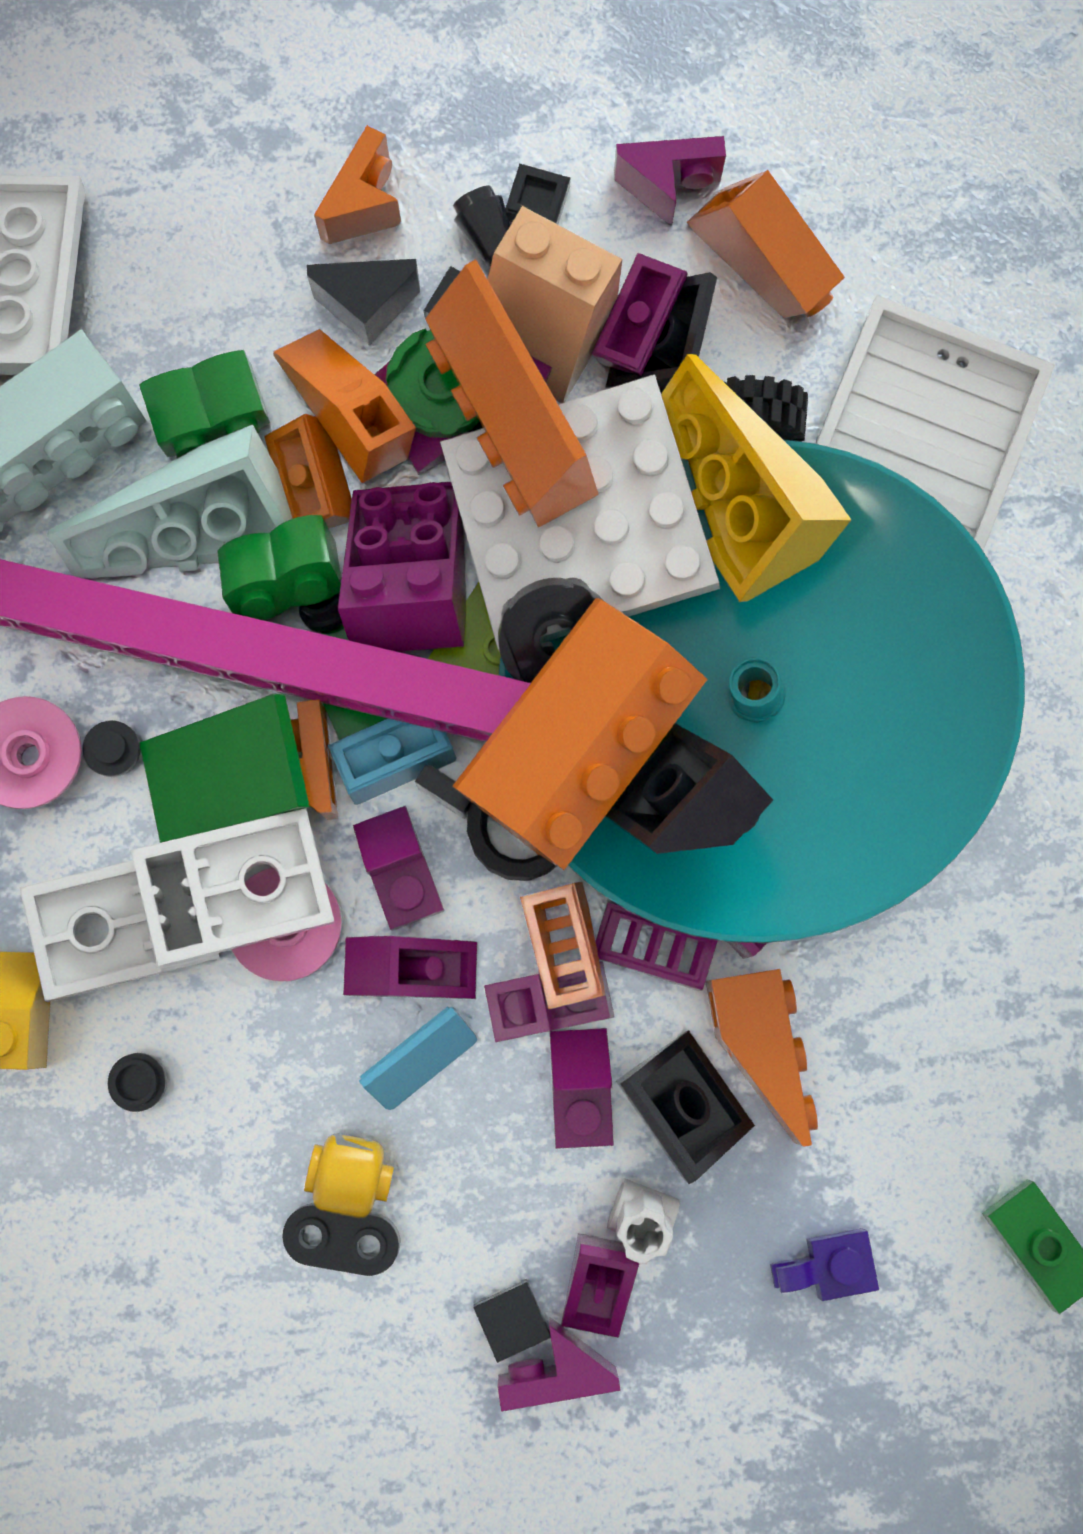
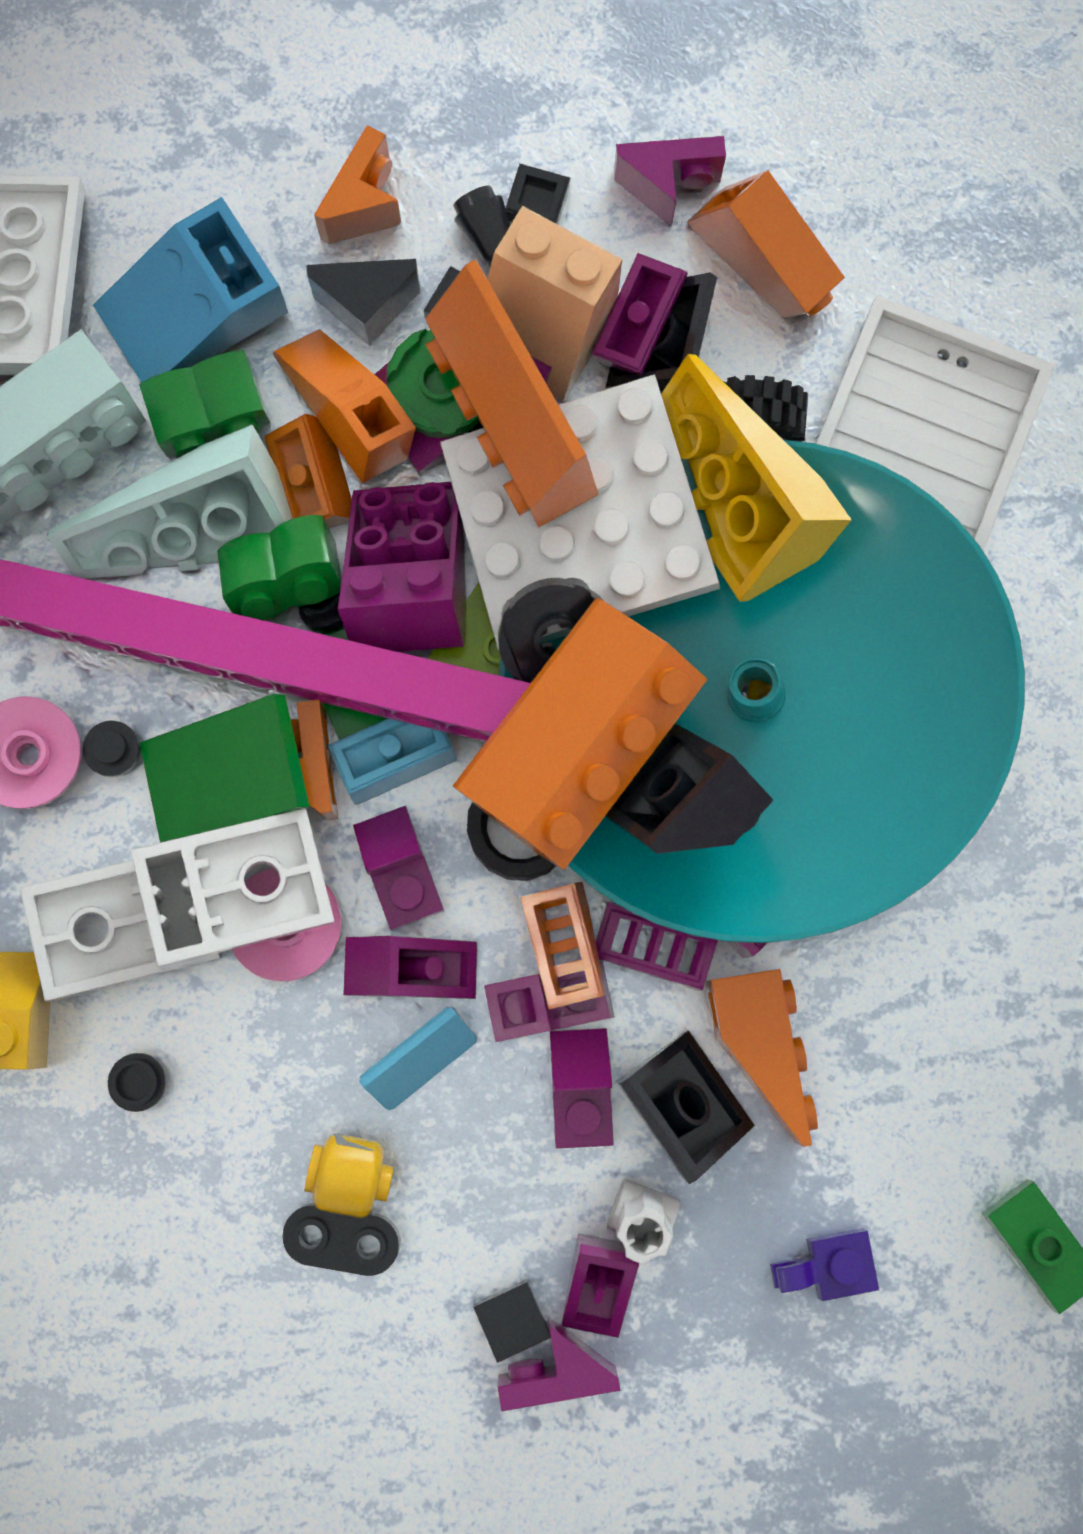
(191, 295): none -> dark azure slope
(440, 788): black tile -> none

